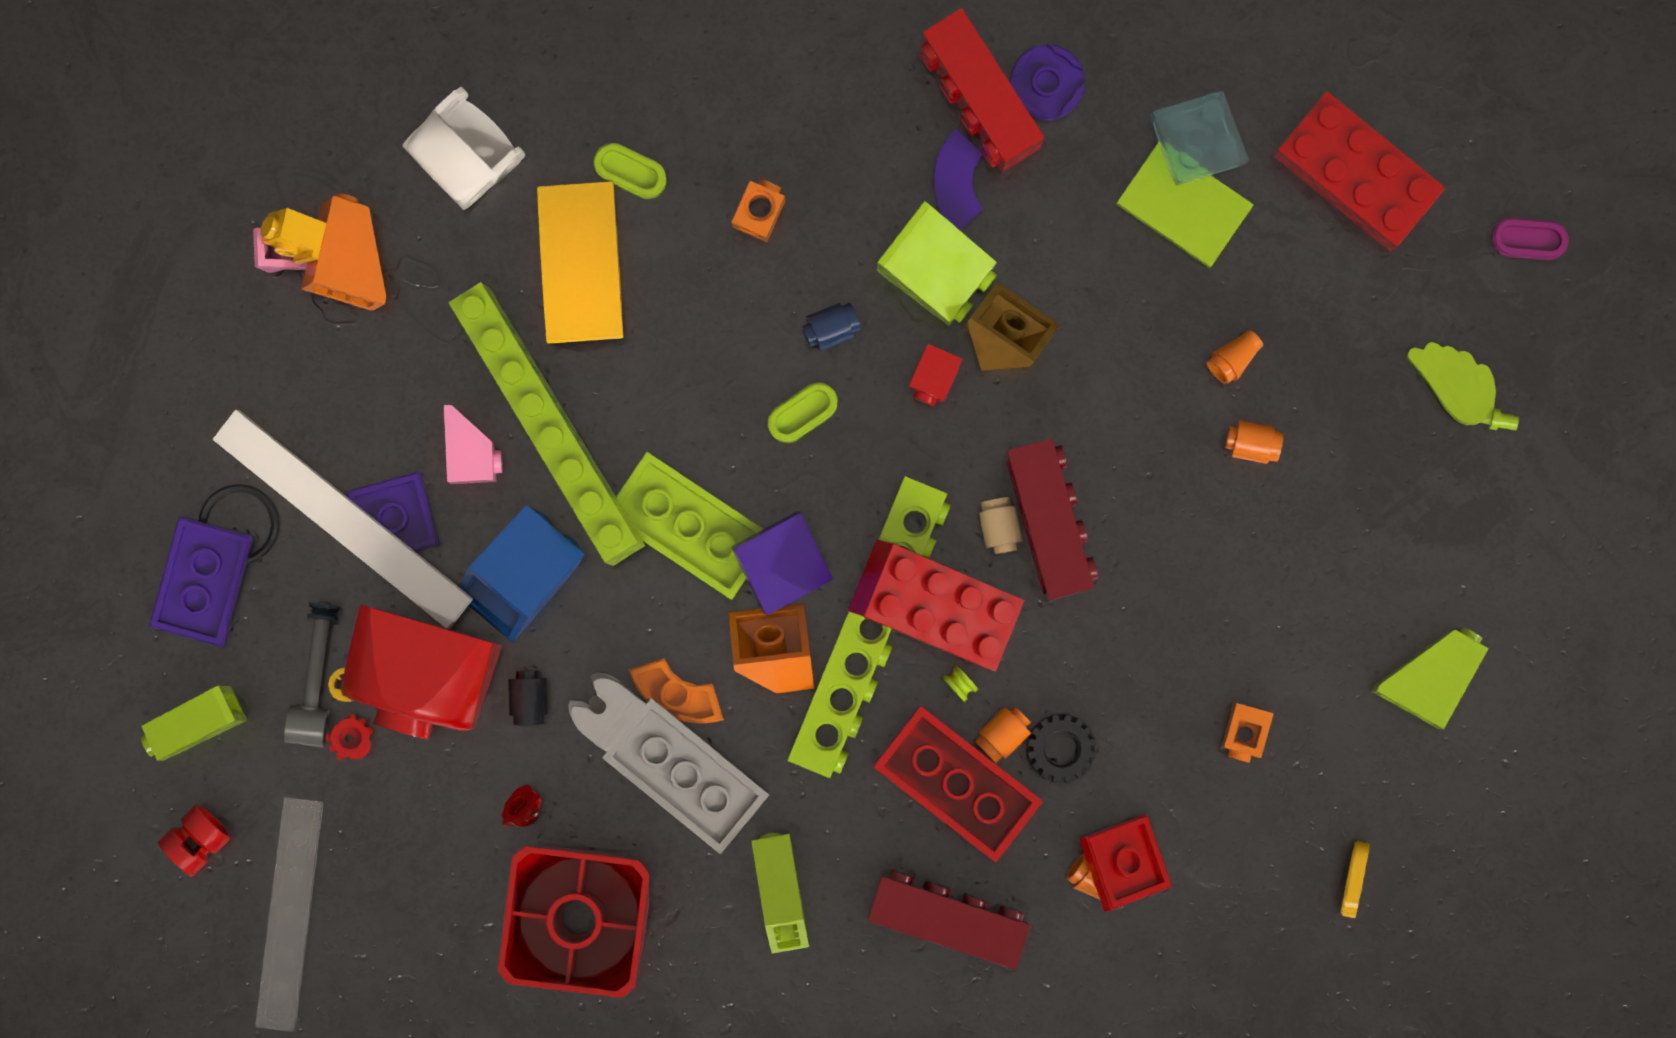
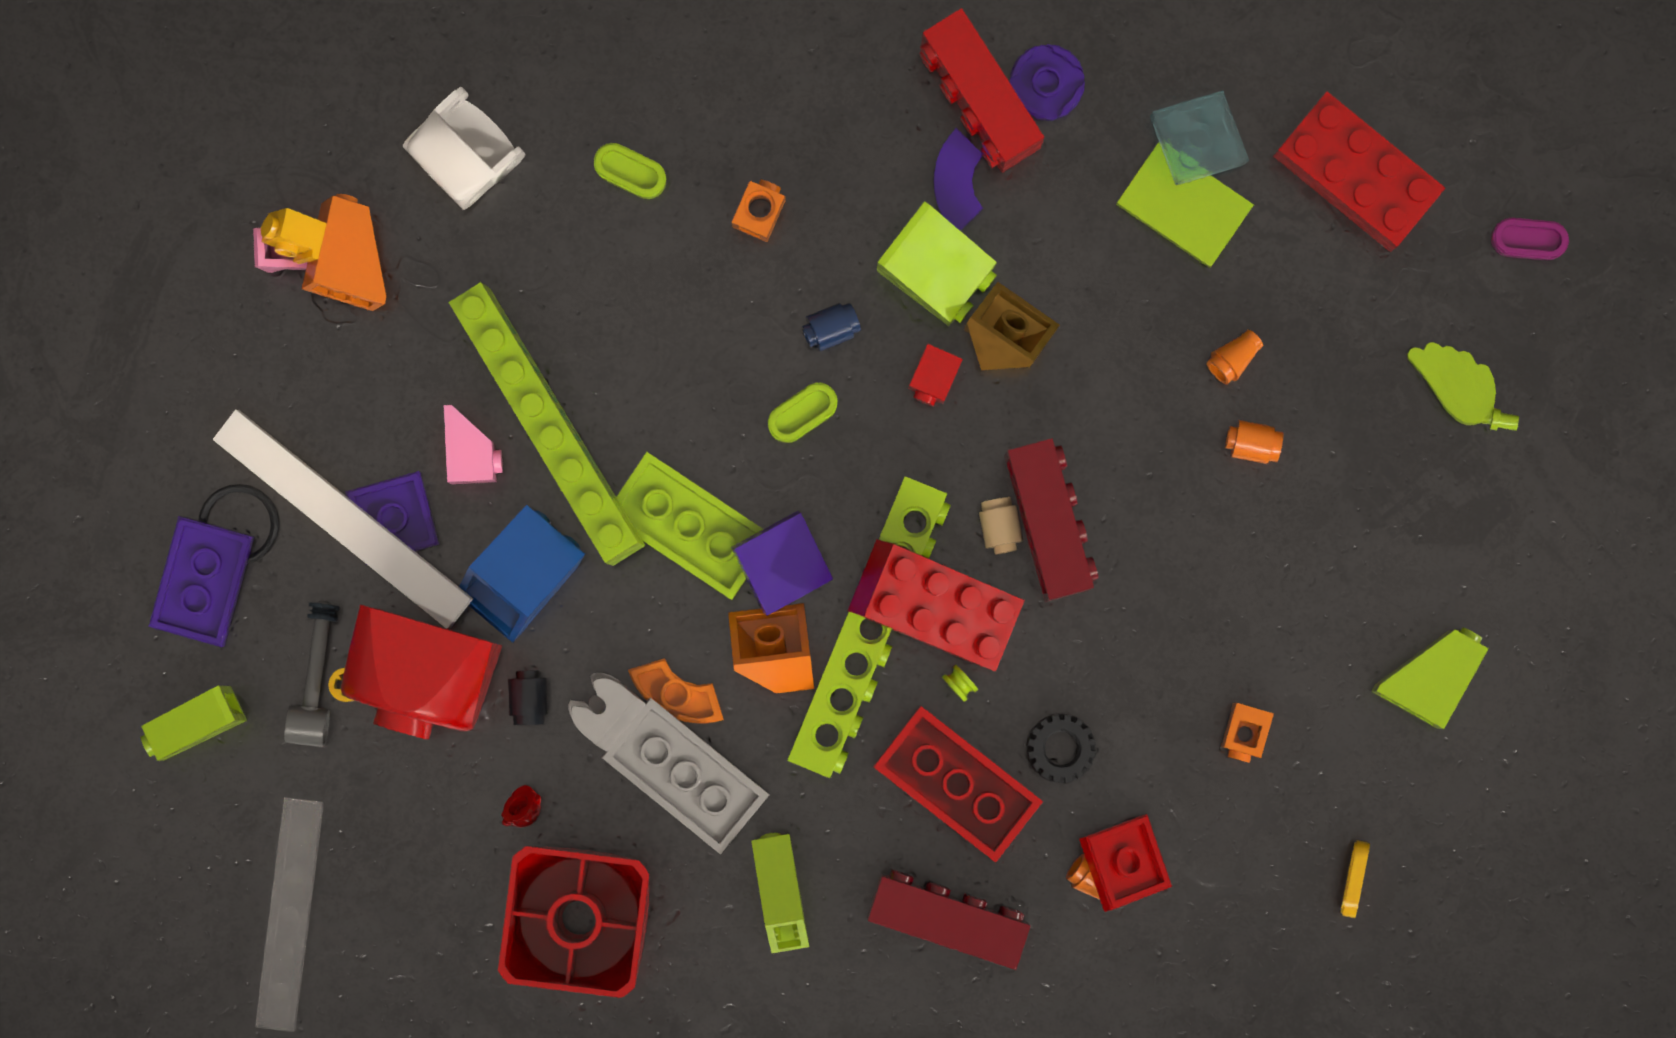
(204, 830): red wheel -> none
(360, 742): red animal -> none
(580, 262): yellow slope -> none
(1003, 733): orange brick -> none

